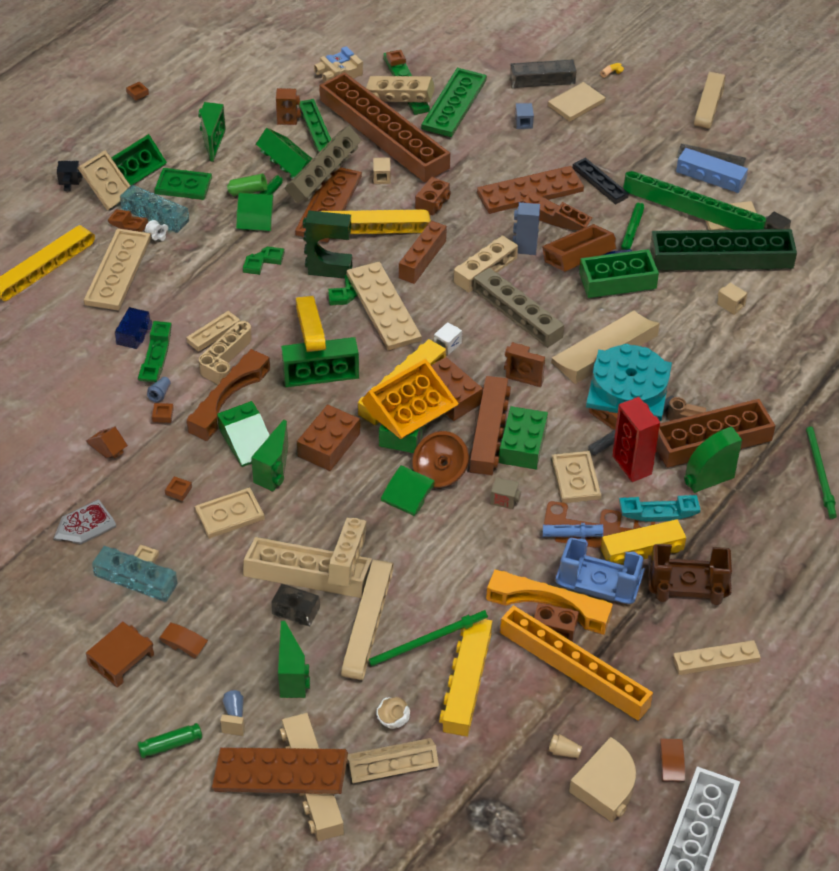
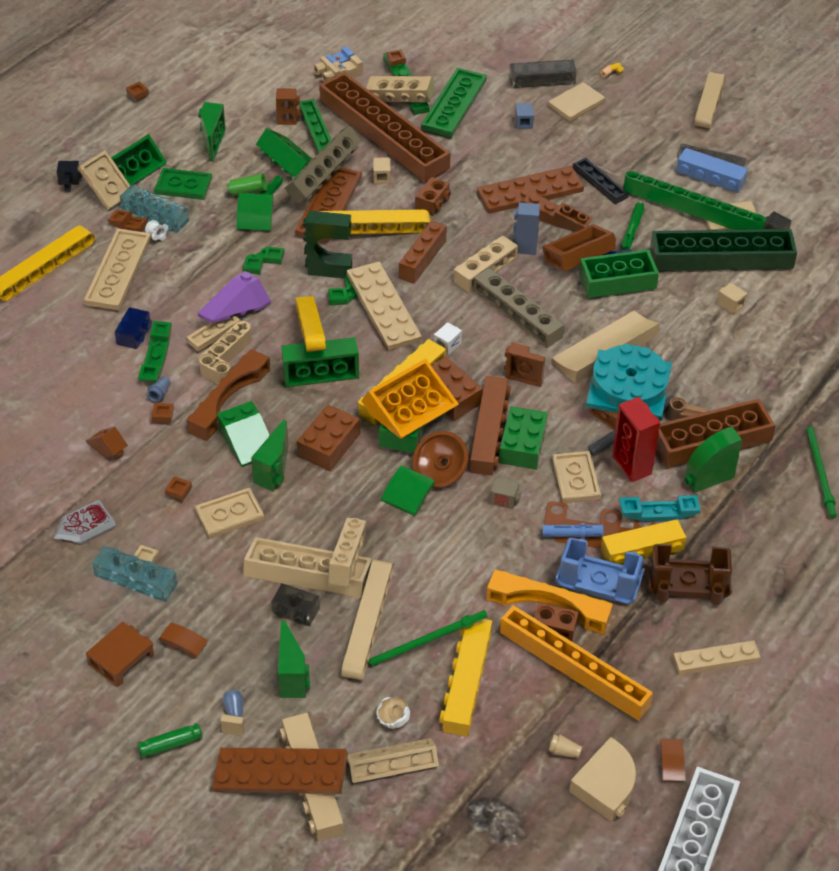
(238, 296): none -> medium lavender wedge

